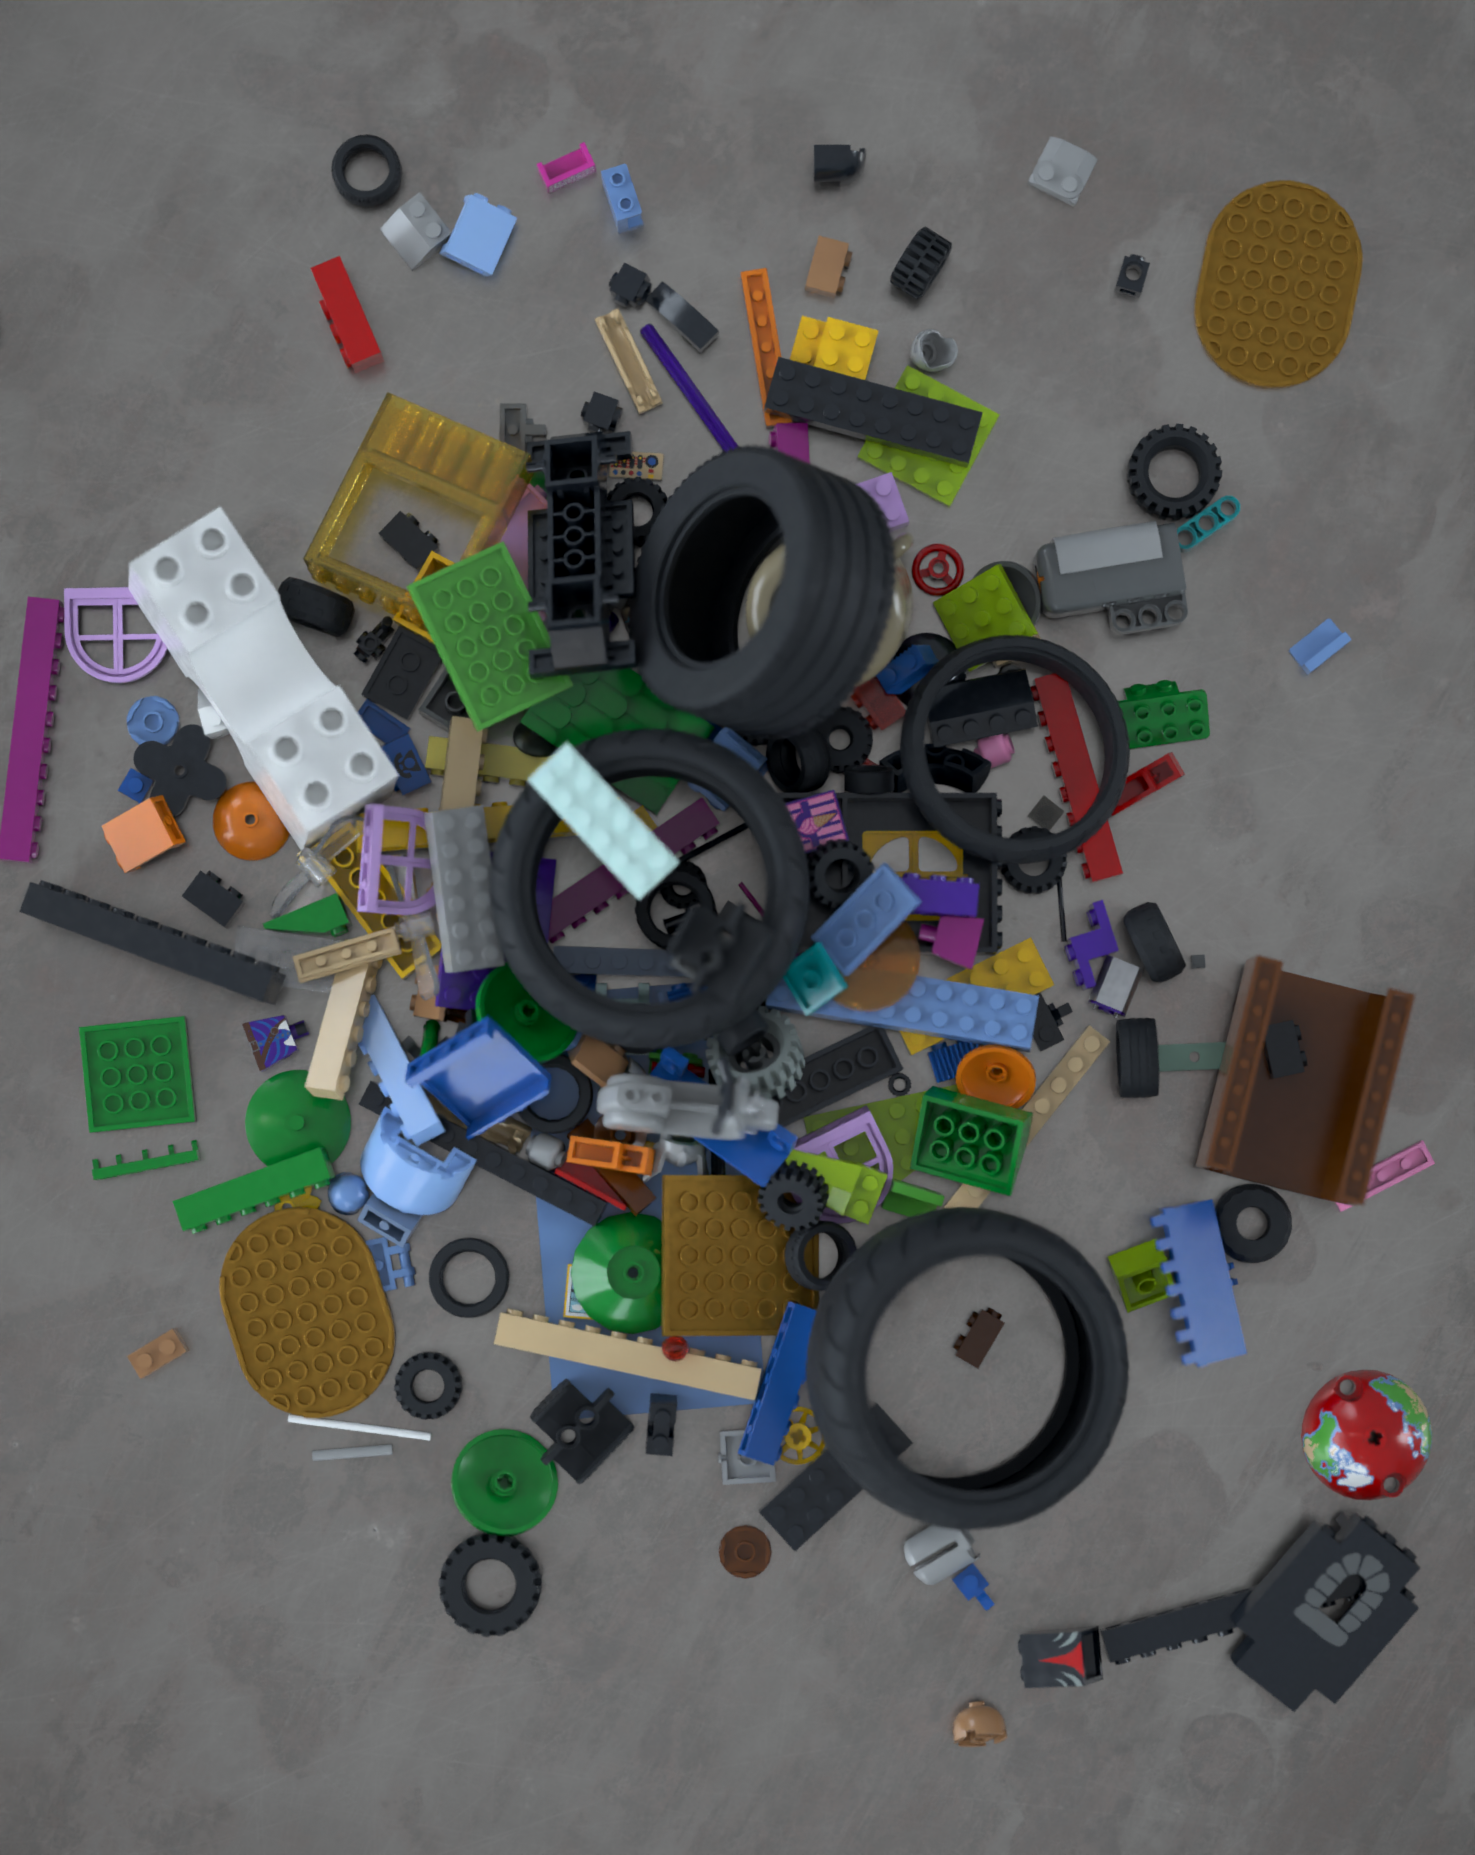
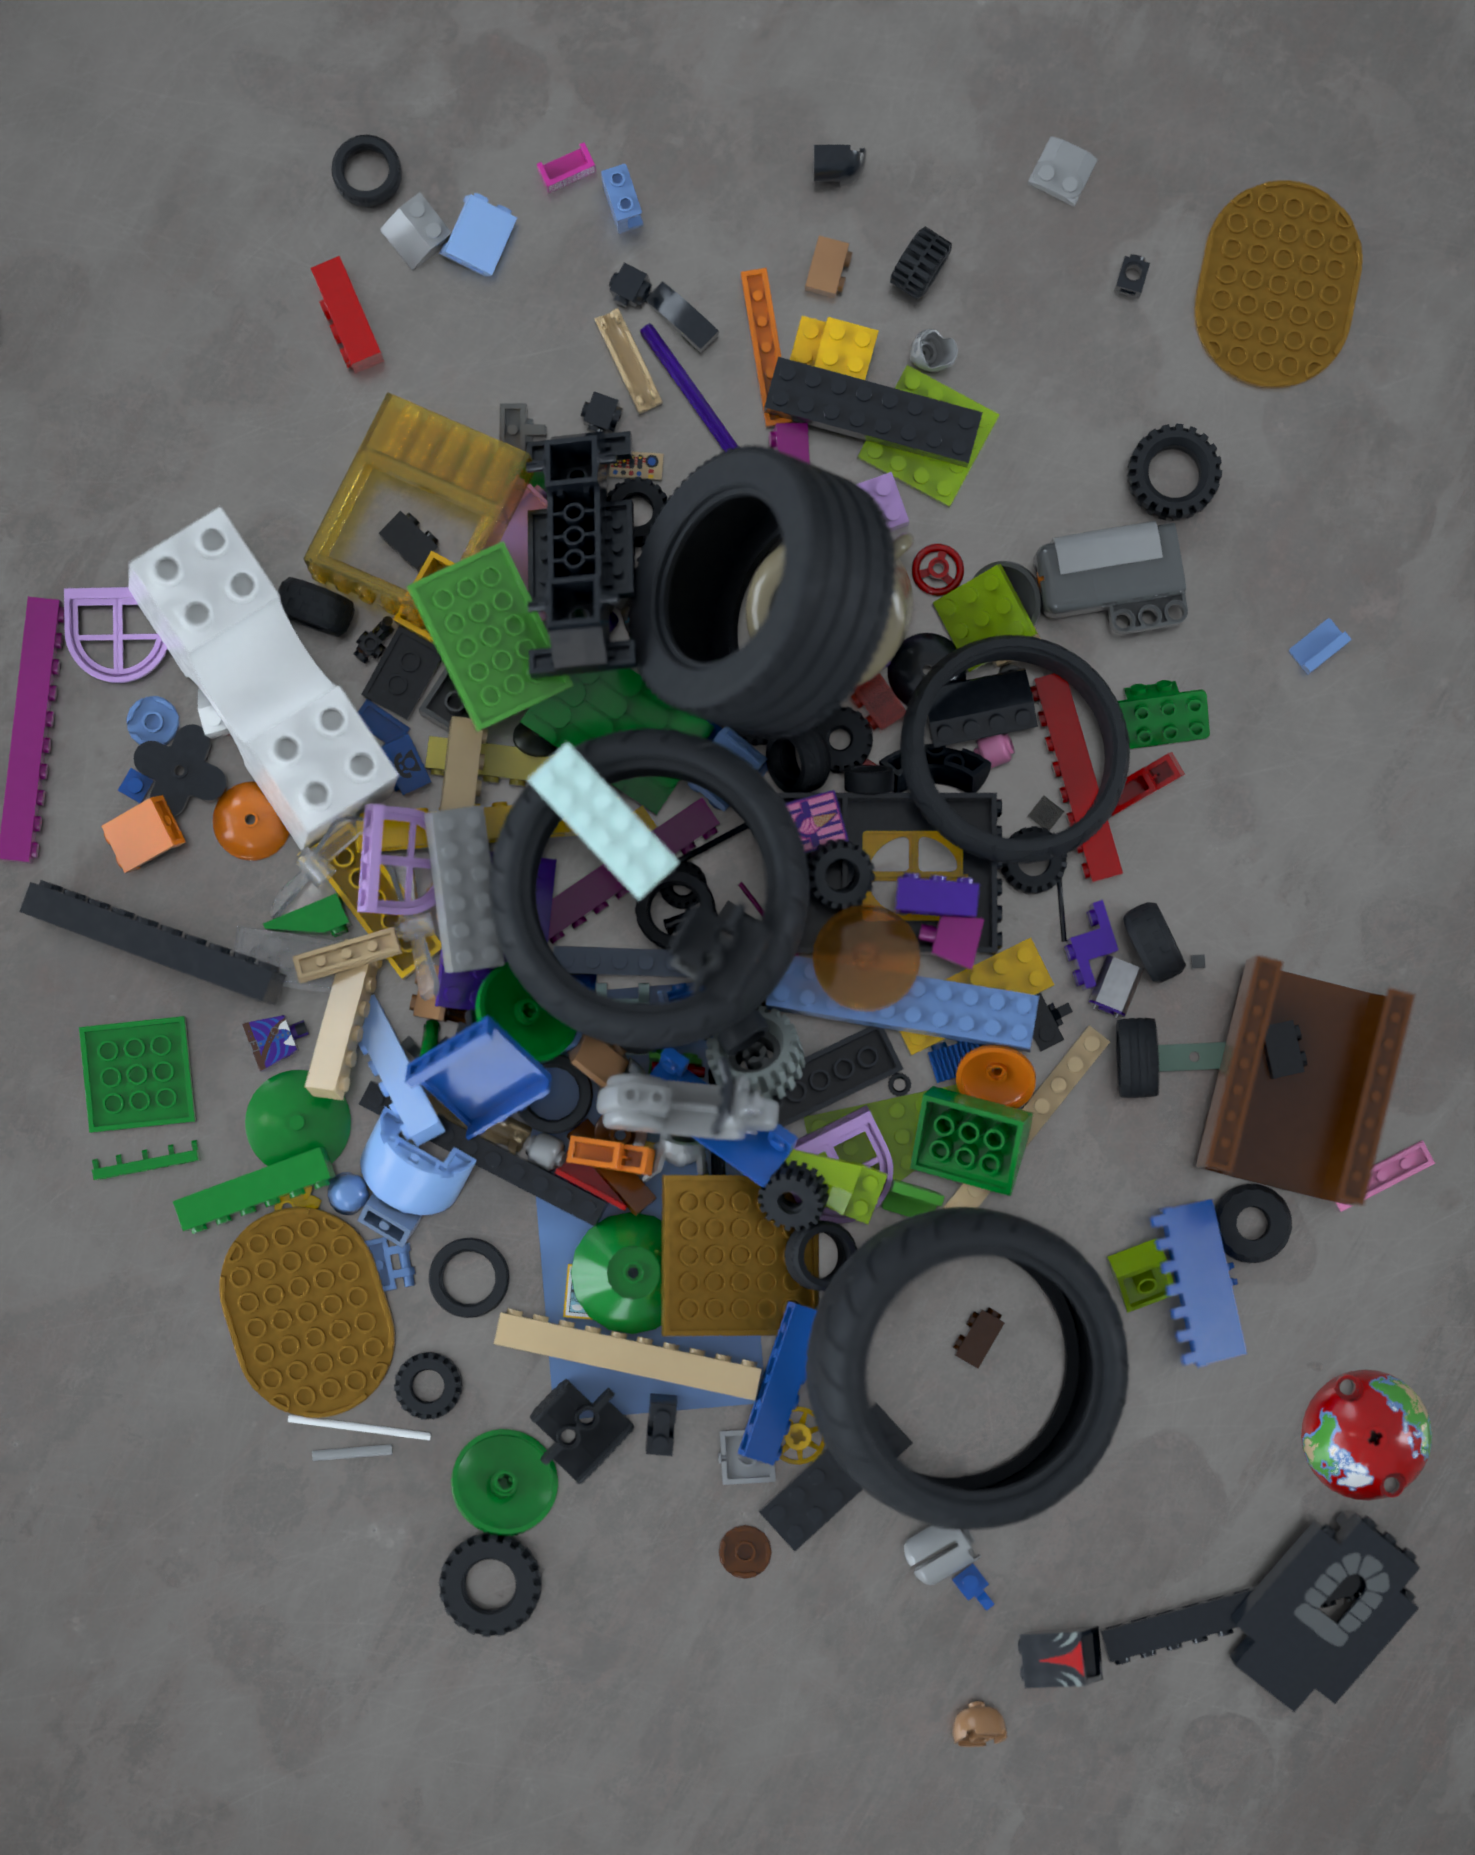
(158, 1353): medium nougat brick -> none
(214, 899): black brick -> none
(674, 1348): clear red plate -> none
(814, 979): teal tile -> none
(866, 919): medium blue tile -> none
(907, 669): blue brick -> none
(1217, 518): teal beam -> none

